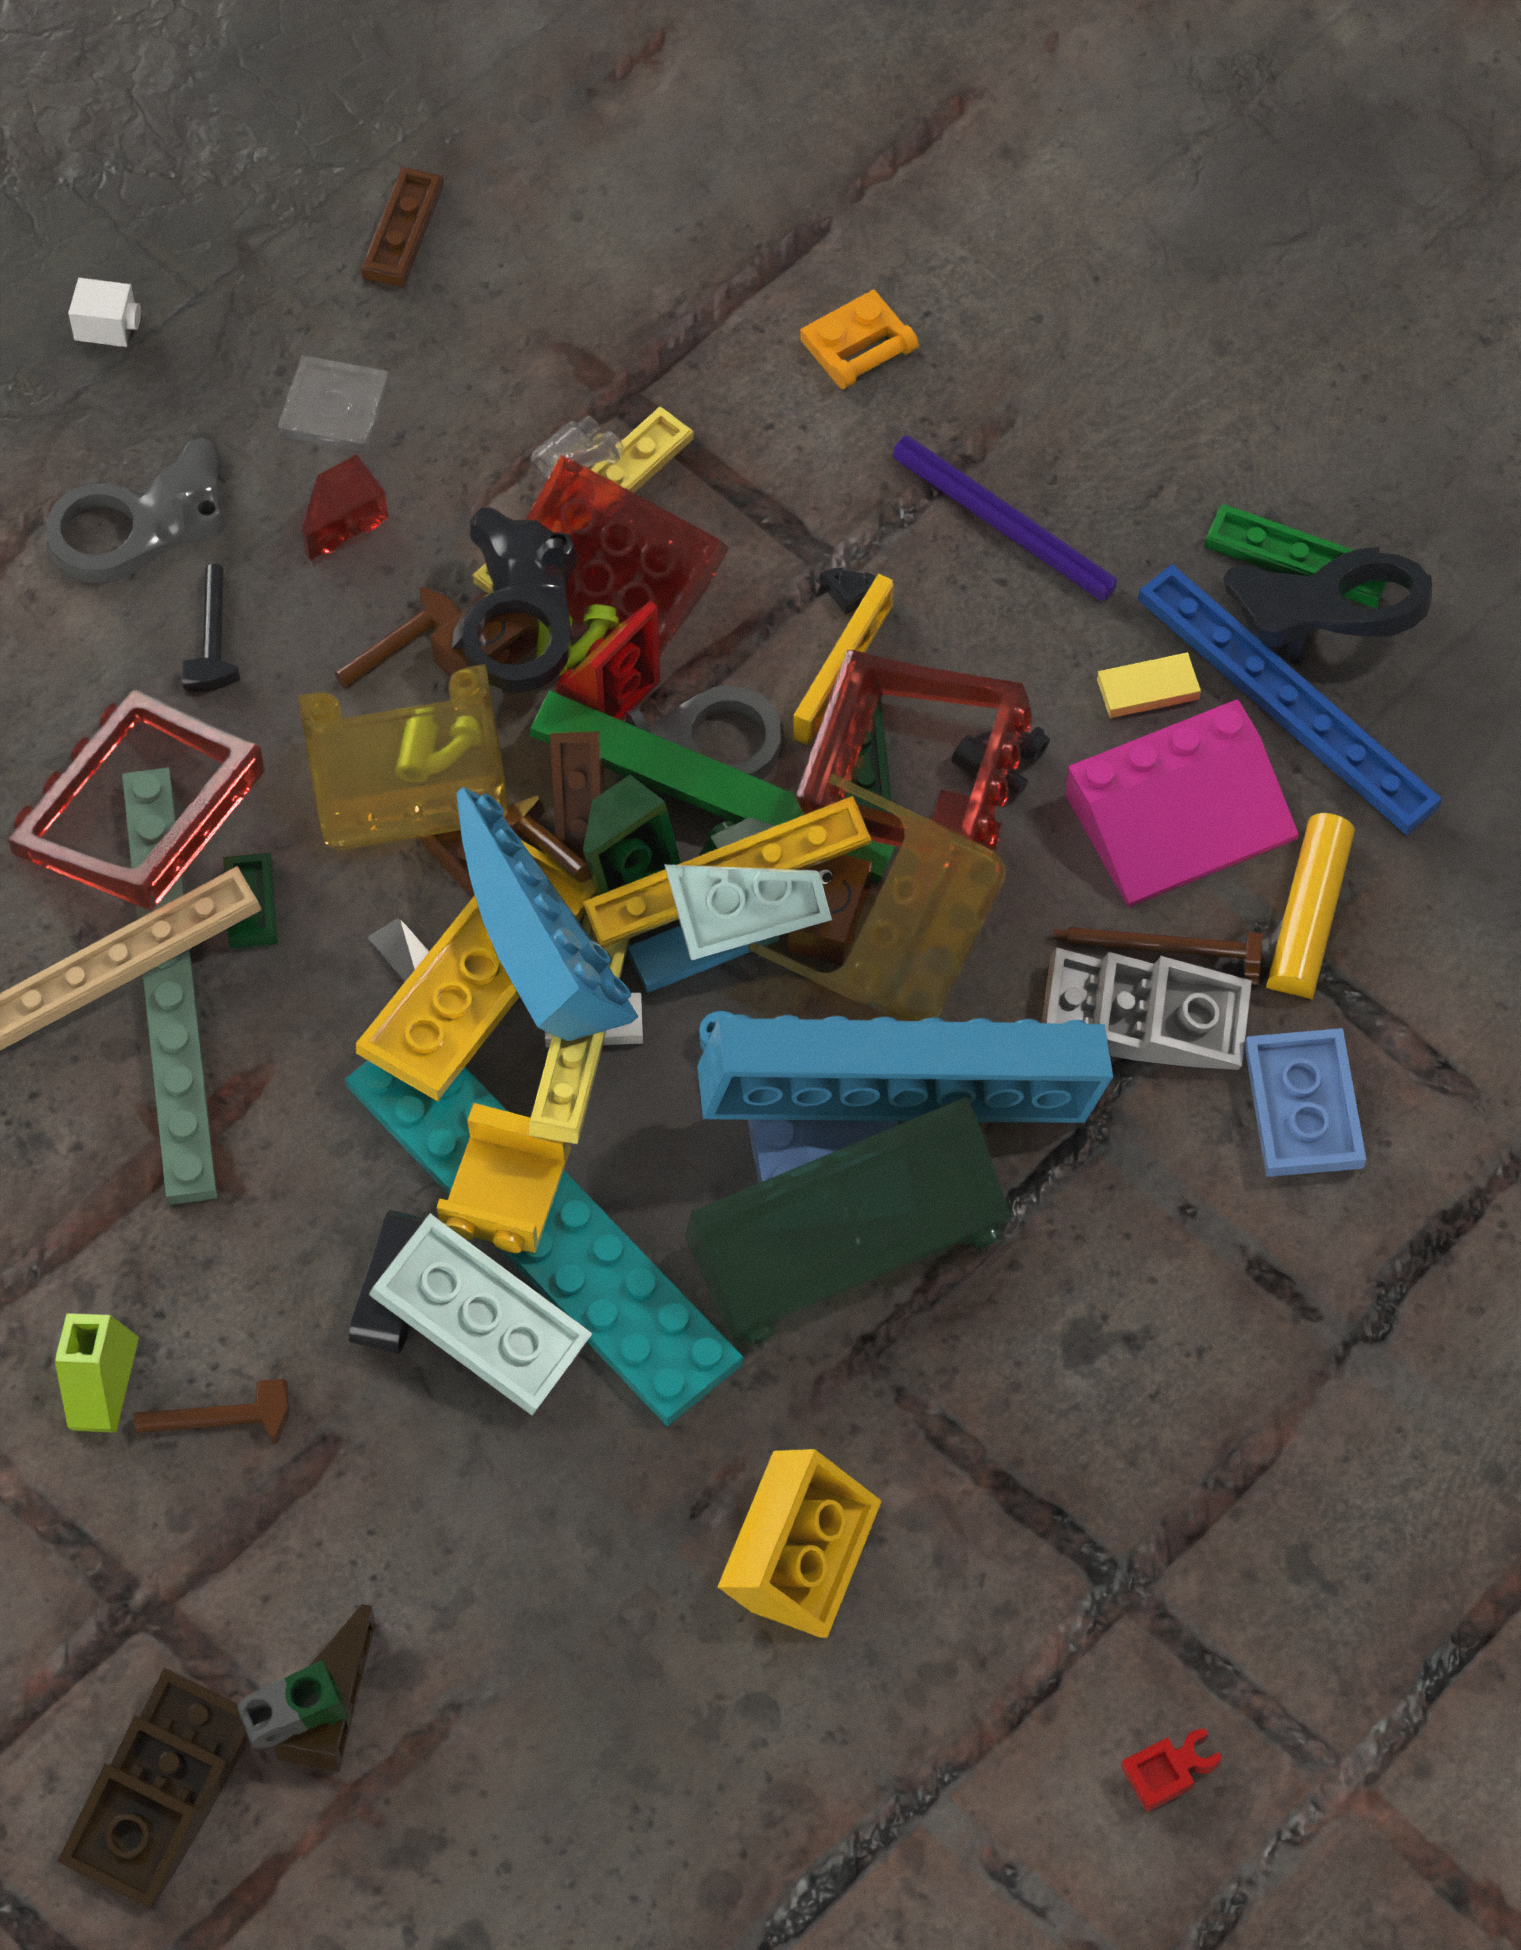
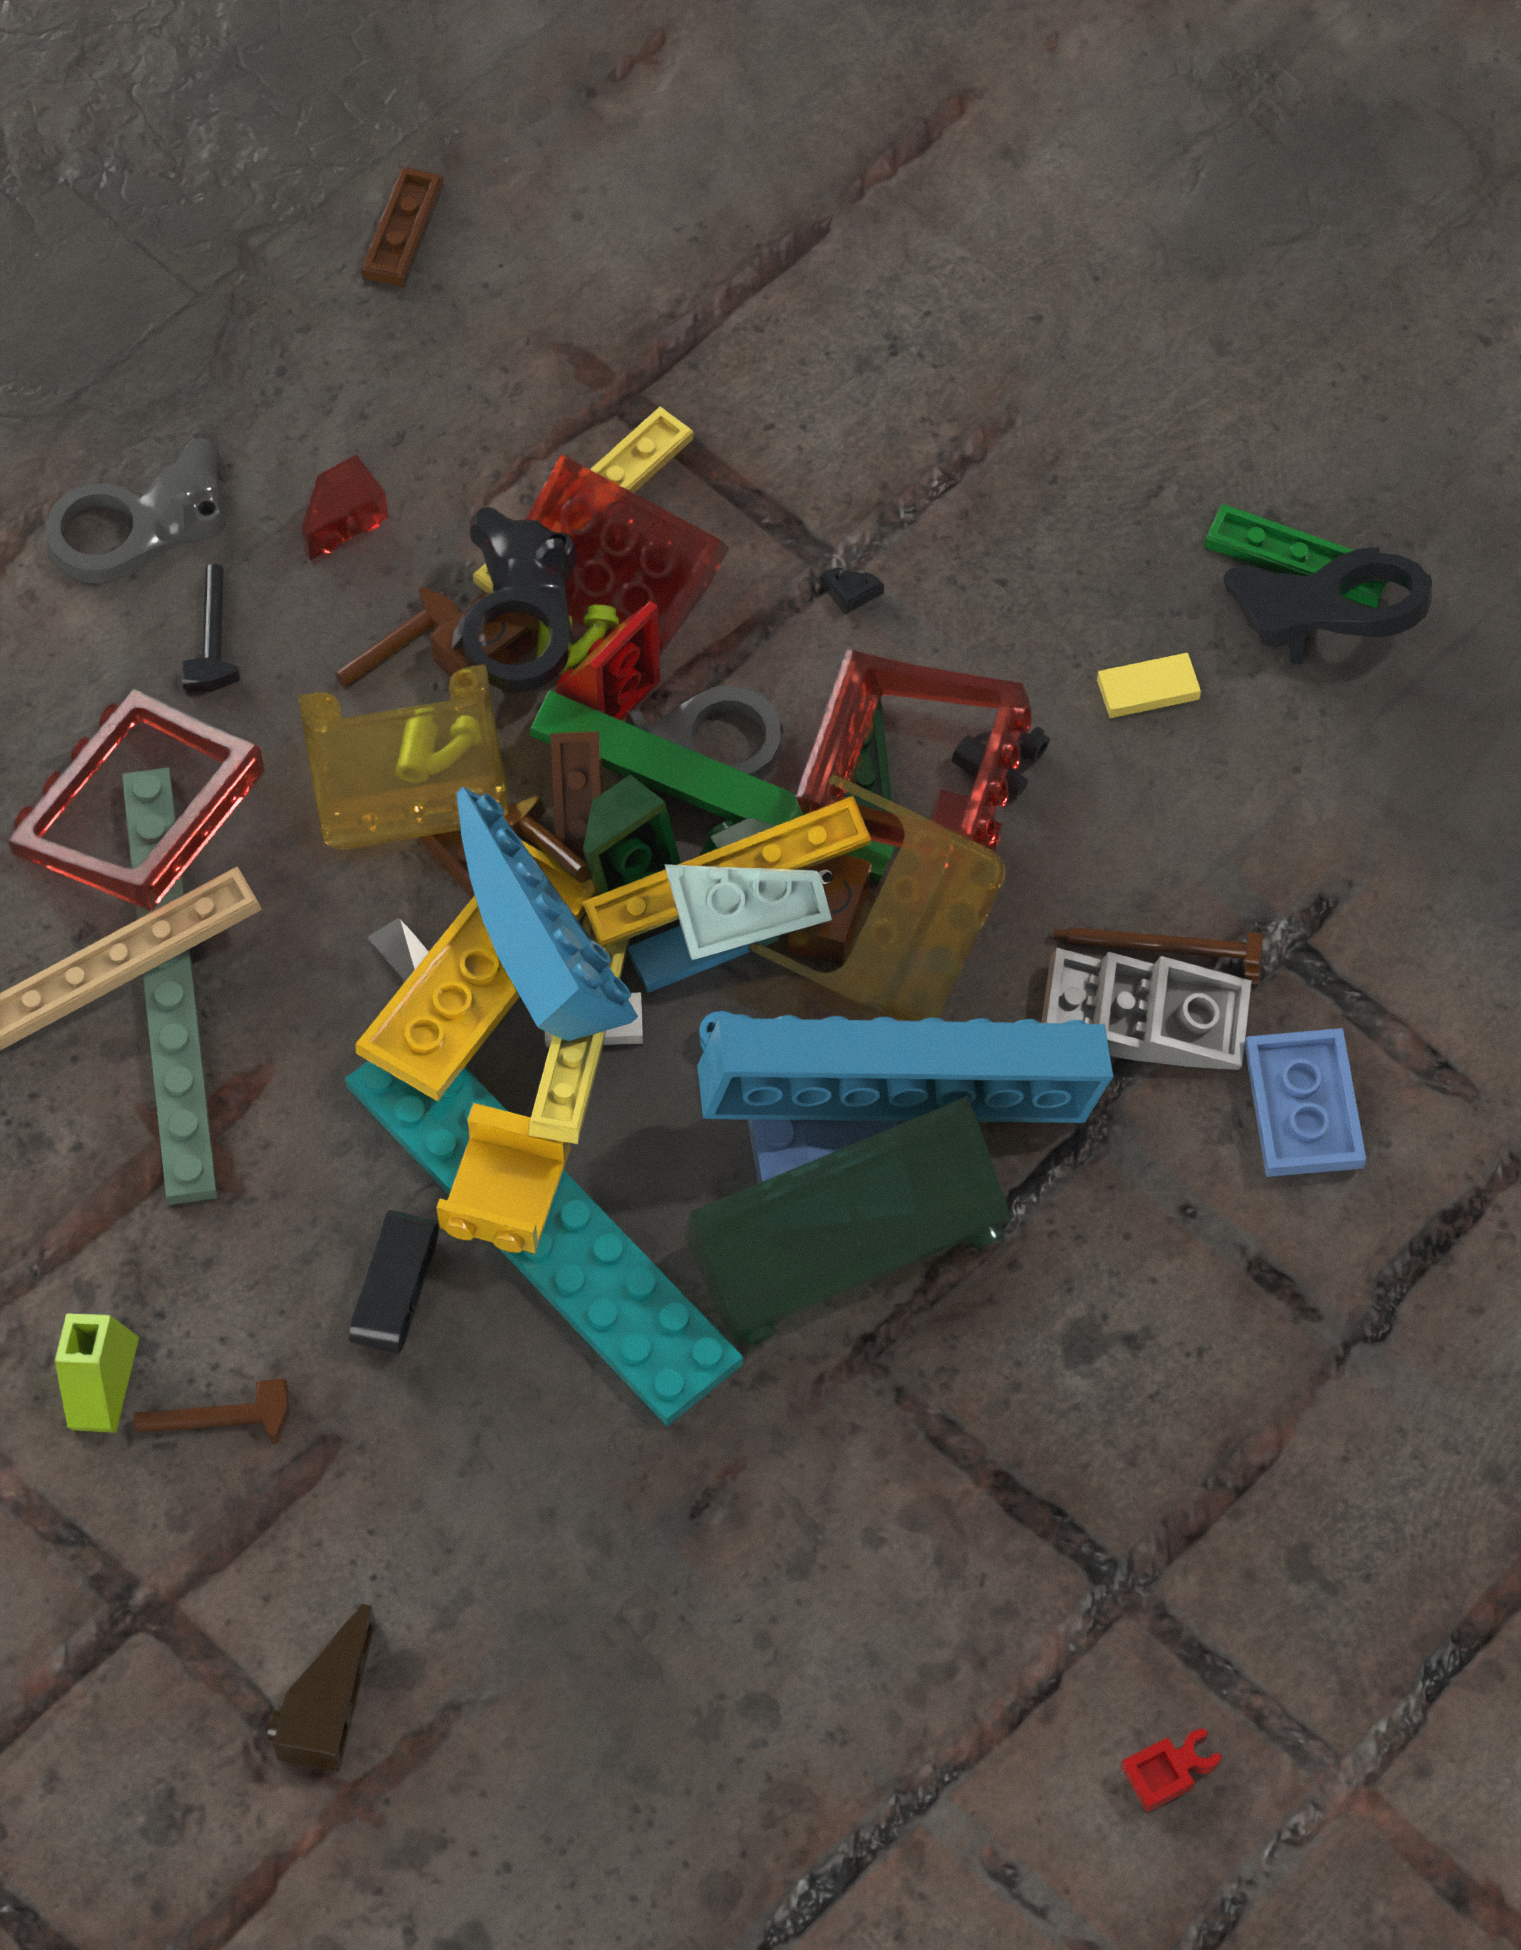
(103, 312): white brick -> none
(157, 1789): dark brown slope -> none
(262, 926): dark green tile -> none
(292, 1706): leg -> none
(333, 403): clear tile -> none
(480, 1314): light aqua plate -> none
(573, 443): clear plant -> none
(800, 1542): yellow slope -> none
(852, 330): light orange plate -> none
(855, 637): yellow tile -> none
(1005, 518): dark purple axle -> none
(1181, 803): dark pink slope -> none
(1290, 699): blue plate -> none
(1311, 905): yellow brick -> none

